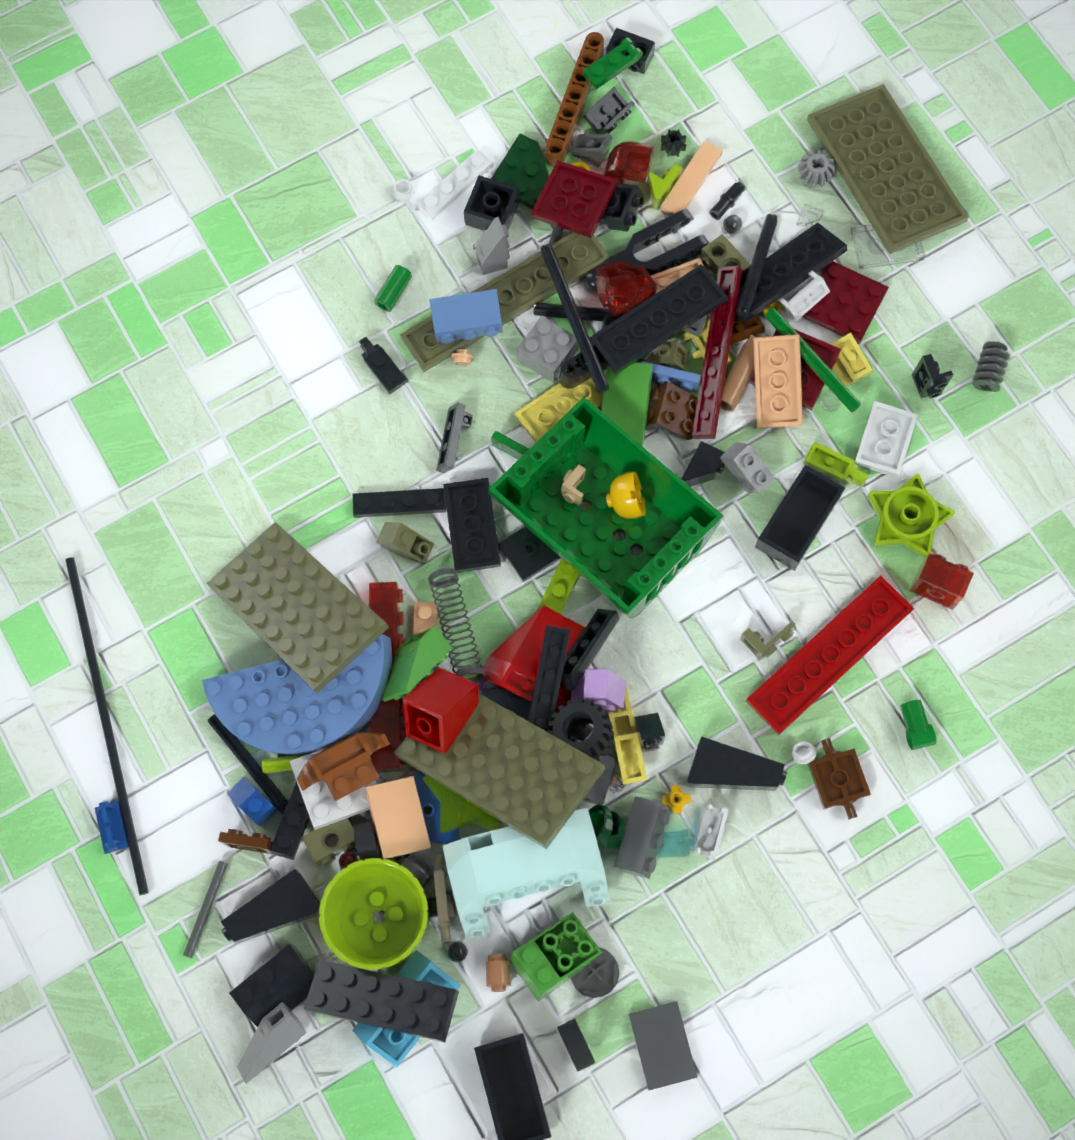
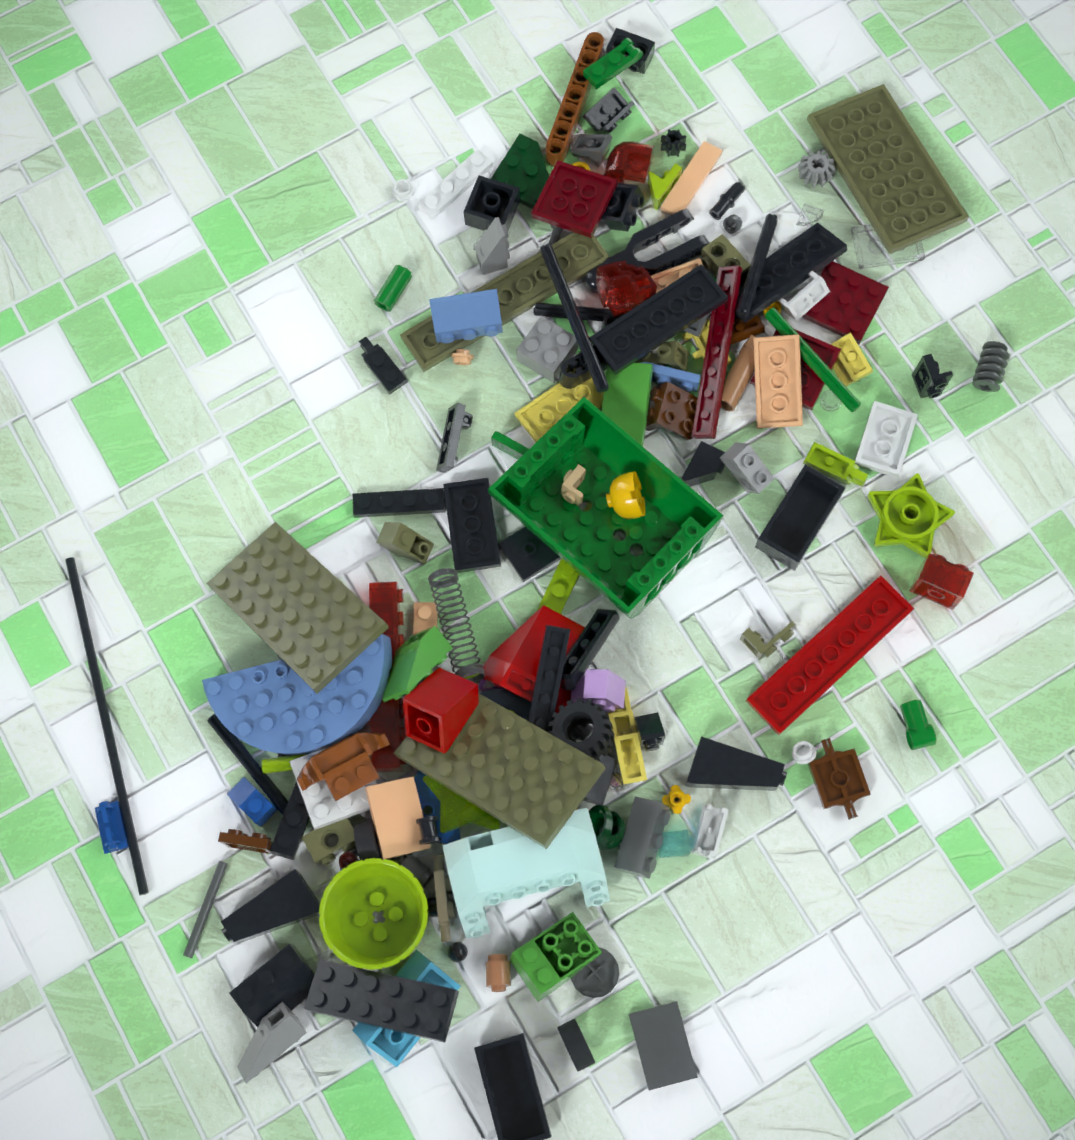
(428, 830): none -> black bush

